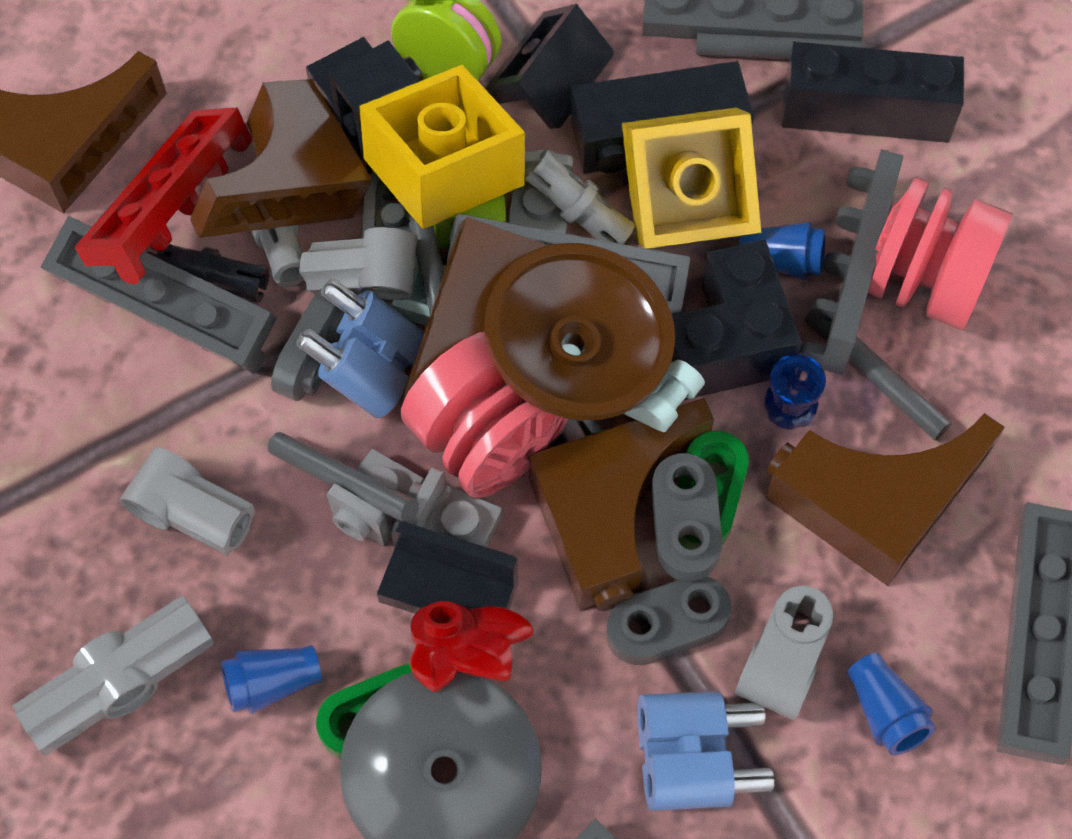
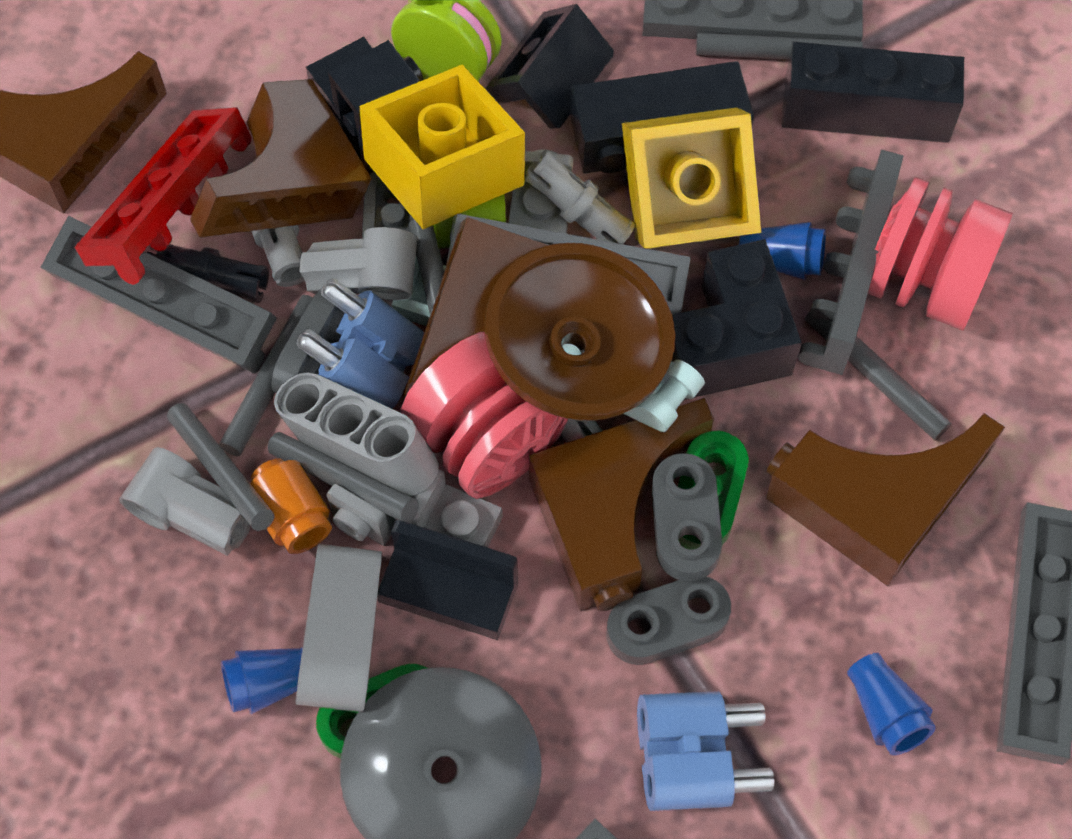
(113, 675): light grey piece -> none
(220, 467): none -> dark grey bar
(260, 392): none -> dark grey bar
(297, 506): none -> orange brick
(339, 628): none -> light grey beam
(357, 432): none -> light grey beam
(464, 641): red plate -> none
(785, 659): light grey piece -> none
(786, 378): clear blue bush -> none

